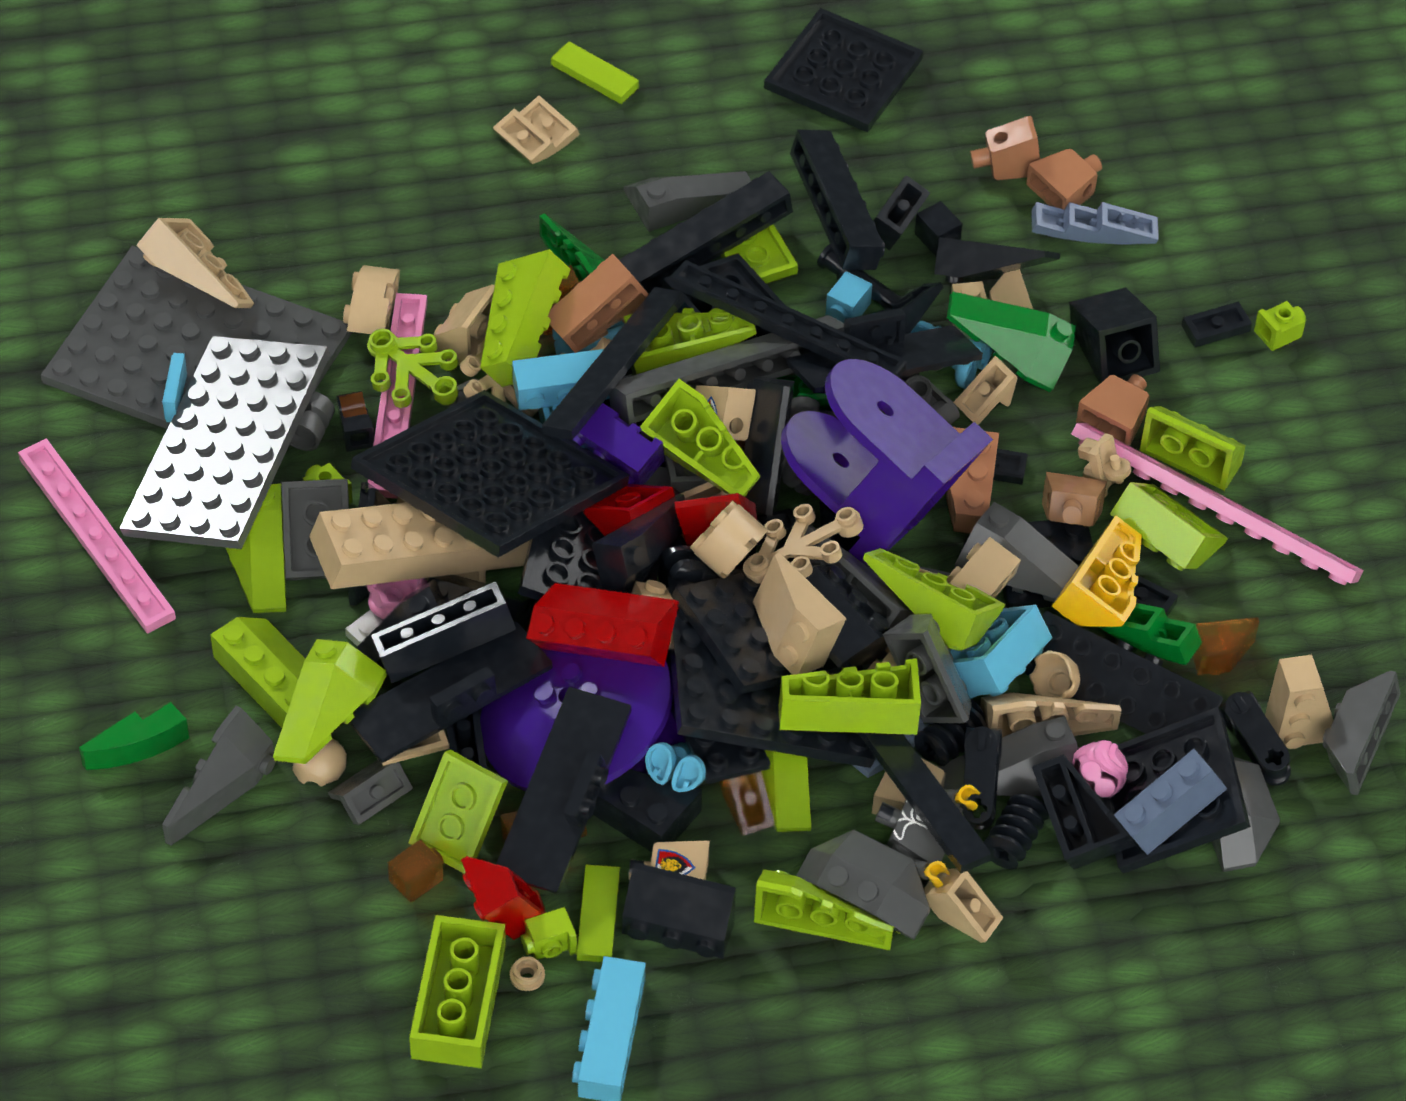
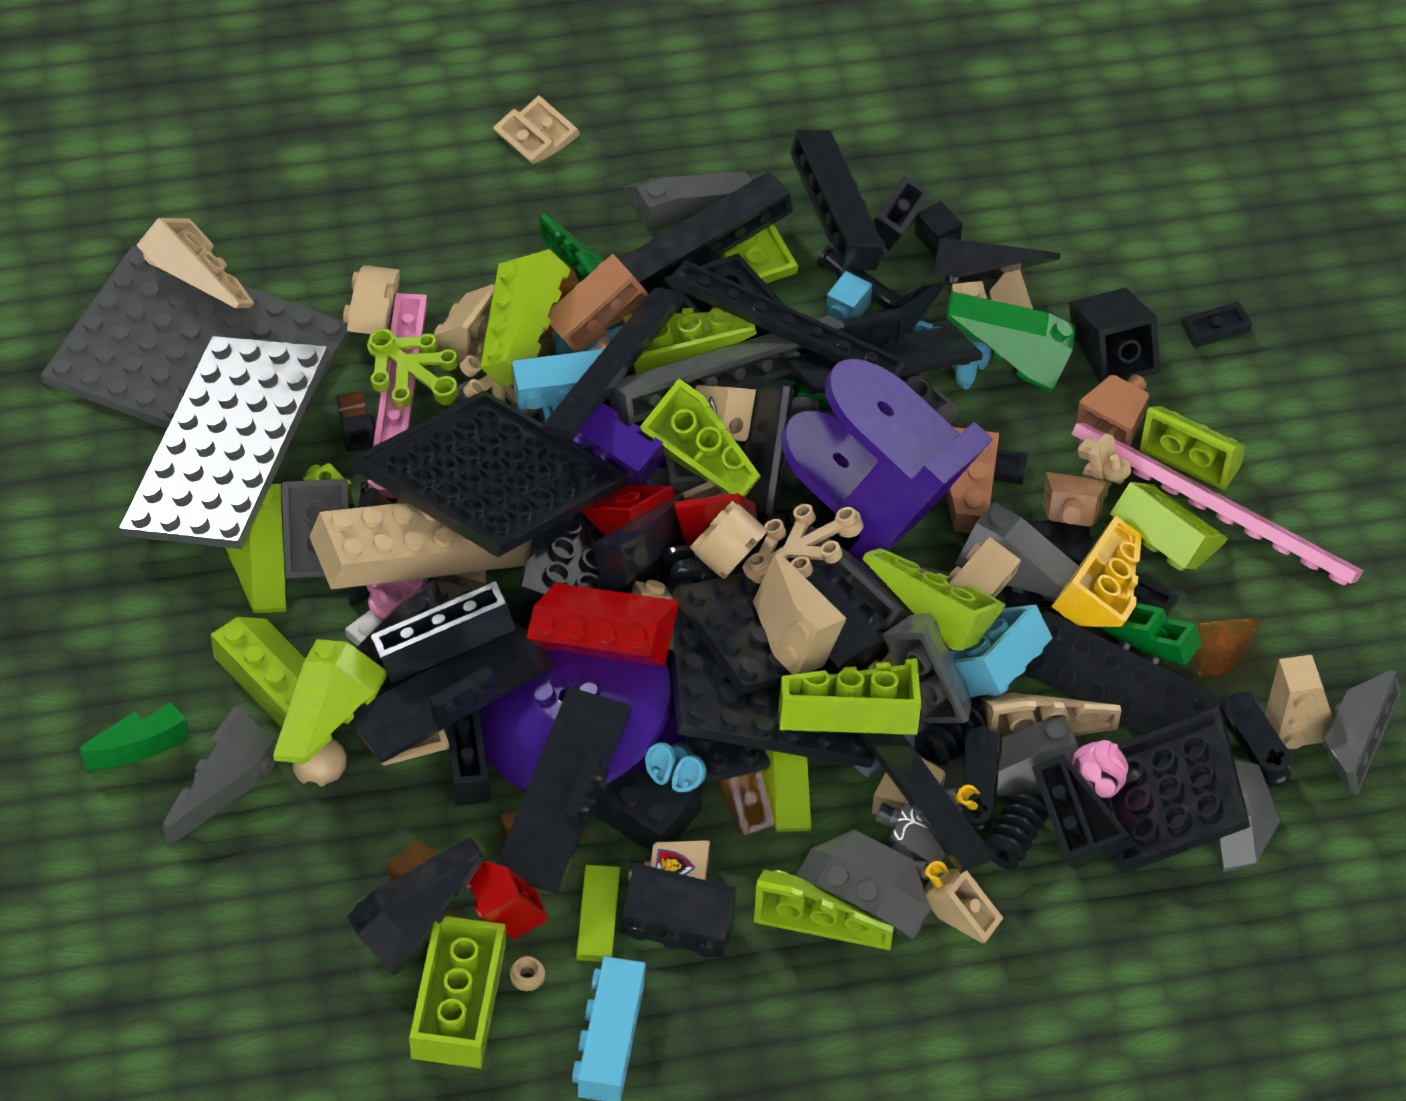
(97, 536): bright pink plate -> none
(174, 385): medium azure tile -> none
(313, 423): dark grey wheel -> none
(371, 790): dark grey panel -> none
(403, 910): none -> black wedge
(458, 809): lime plate -> none
(549, 935): lime brick -> none
(595, 72): lime tile -> none
(843, 70): black plate -> none
(990, 387): tan slope -> none
(1009, 149): nougat torso -> none
(1055, 675): tan hair -> none
(1064, 178): nougat torso -> none
(1102, 225): sand blue slope -> none
(1170, 801): sand blue brick -> none
(1280, 325): lime brick -> none

